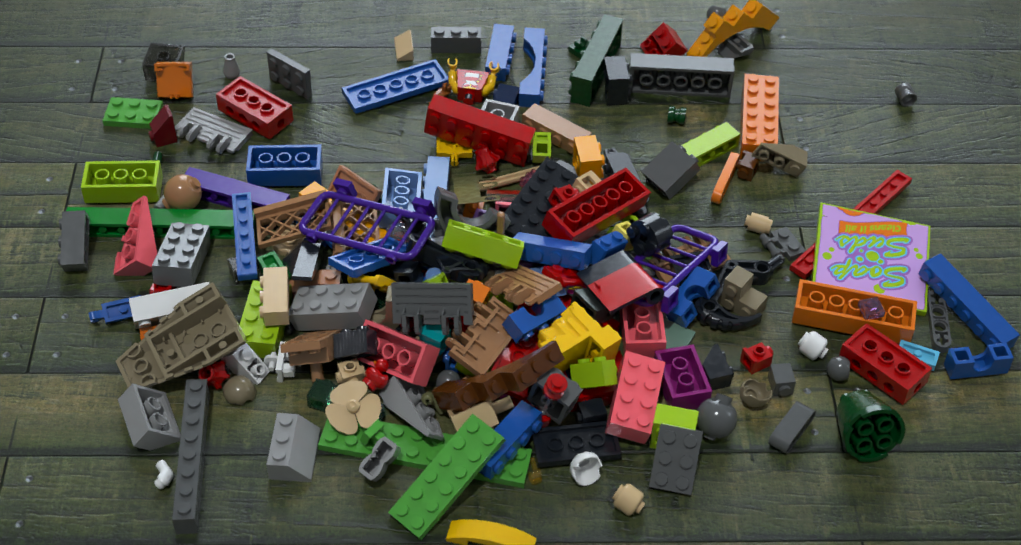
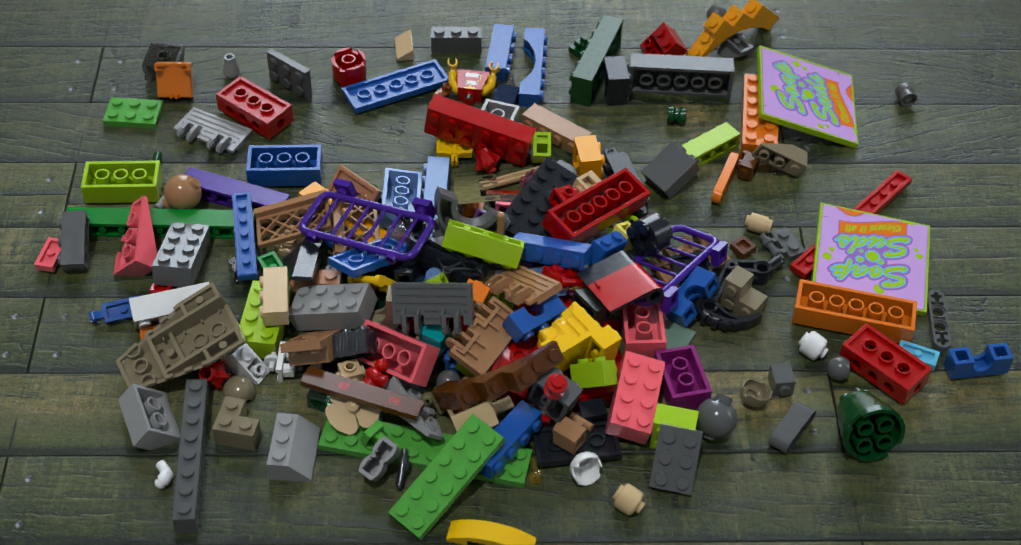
(48, 256): none -> coral plate
(163, 128): dark red slope -> none
(234, 427): none -> dark tan brick
(349, 66): none -> red brick
(362, 393): none -> tile
(403, 467): none -> piece
(571, 432): none -> medium nougat brick
(717, 369): black slope -> none
(742, 247): none -> reddish brown plate
(756, 357): red brick -> none
(806, 97): none -> tile
(871, 308): clear purple plate -> none
(967, 302): blue brick -> none

